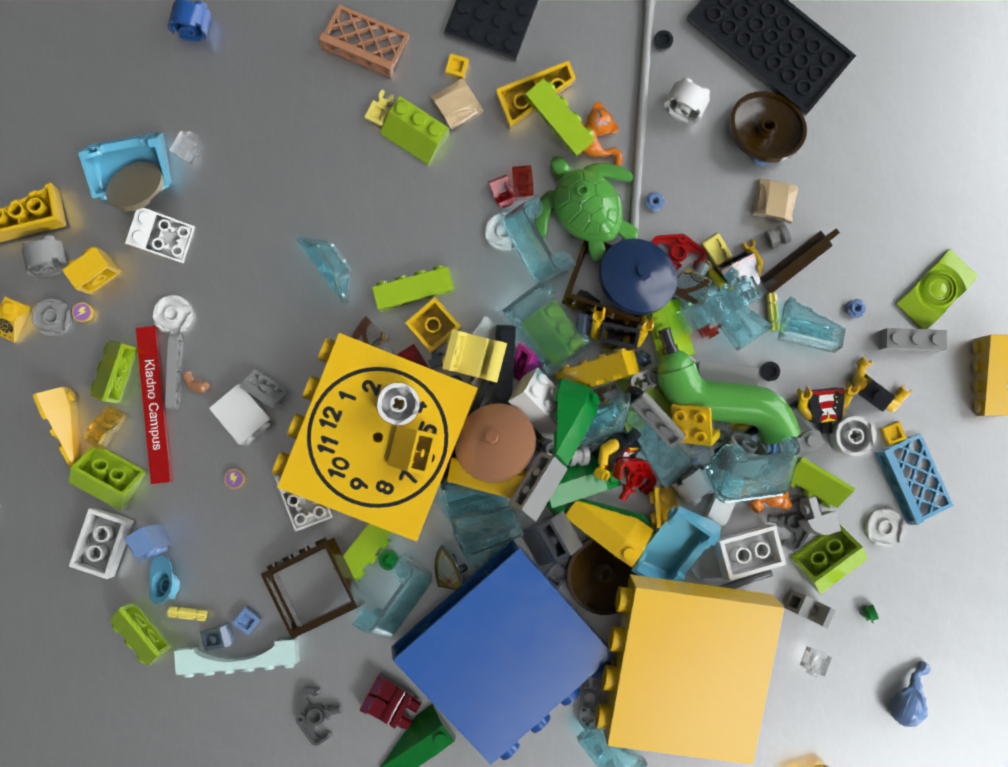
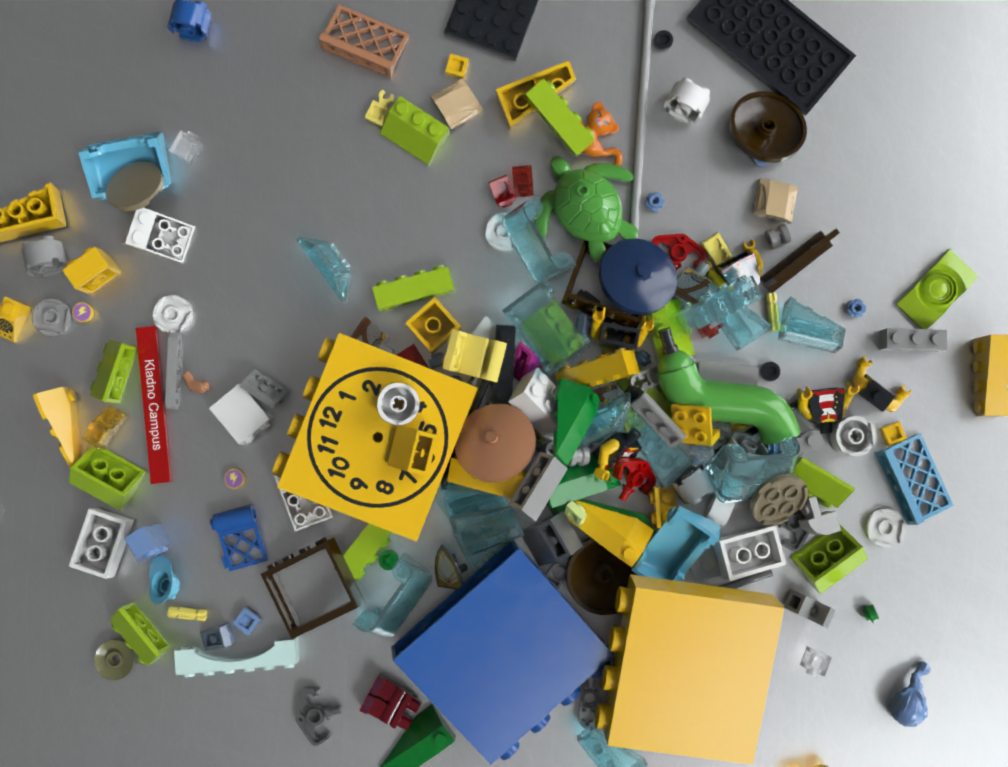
(105, 662): none -> olive dish
(235, 521): none -> blue piece
(575, 513): none -> yellowish green plate
(778, 499): none -> dark tan tile

